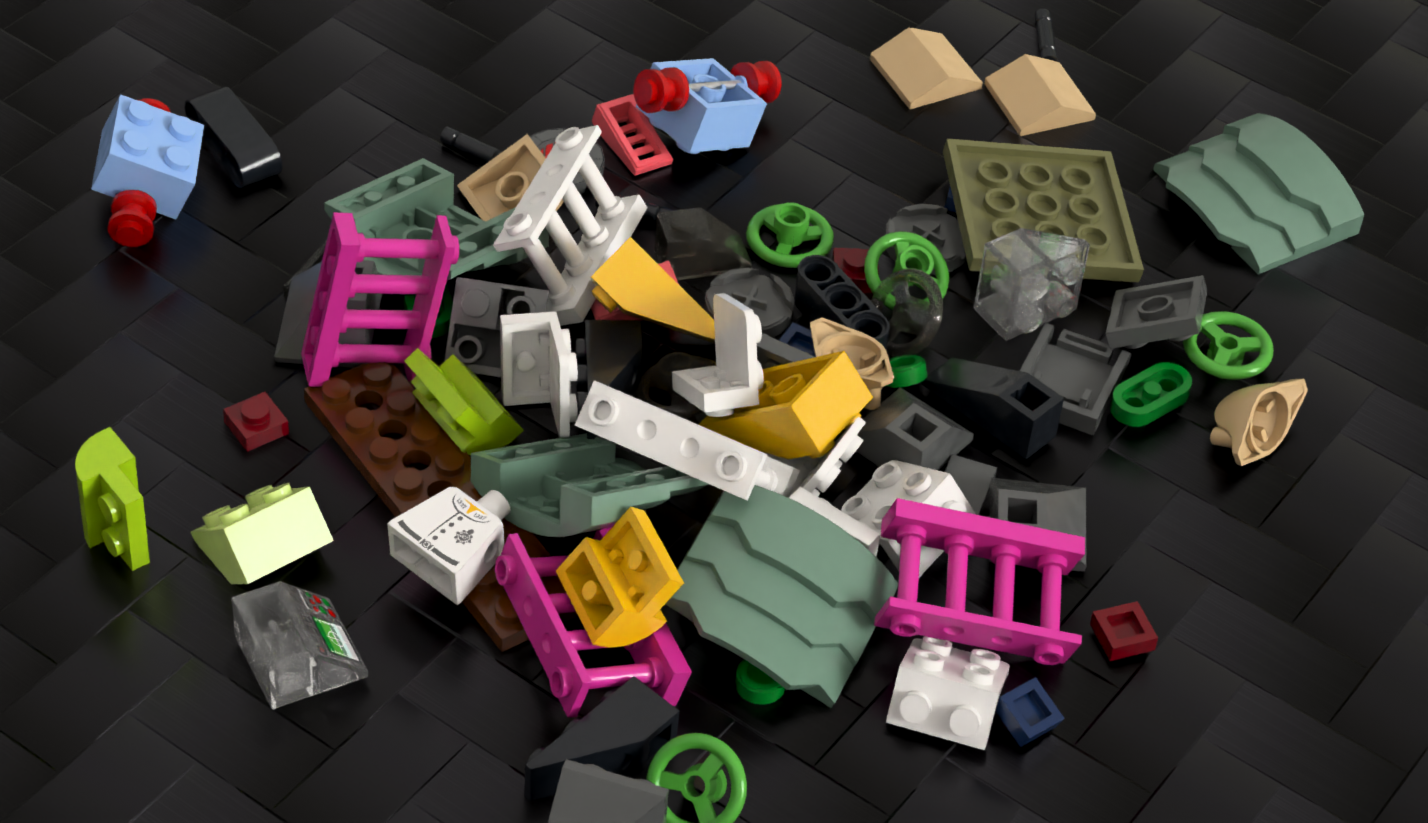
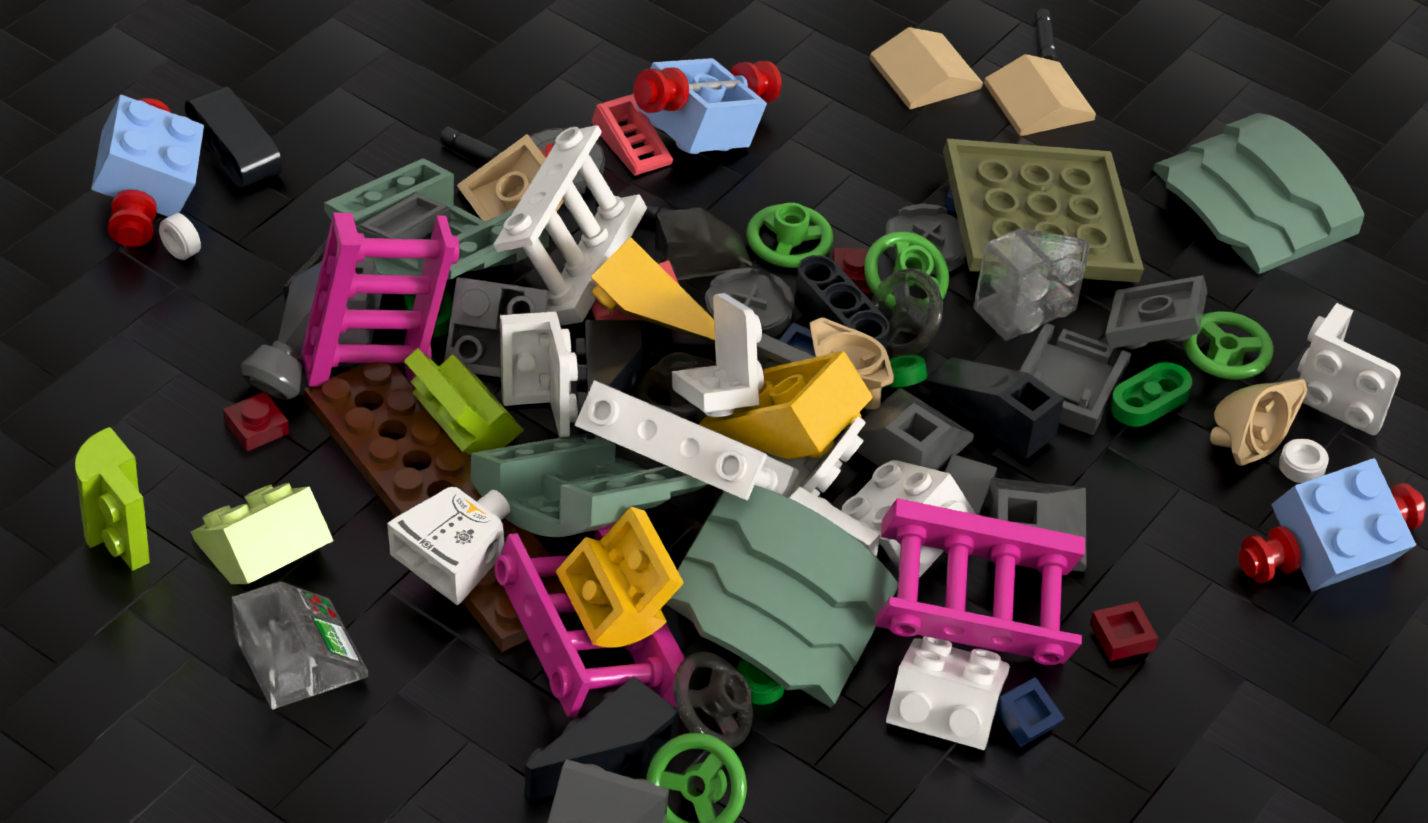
(179, 236): none -> white tile
(274, 370): none -> dark grey cone
(405, 220): none -> dark grey tile
(724, 696): none -> clear smoke piece
(1303, 460): none -> white tile
(1336, 527): none -> light blue brick
(1345, 378): none -> white bracket

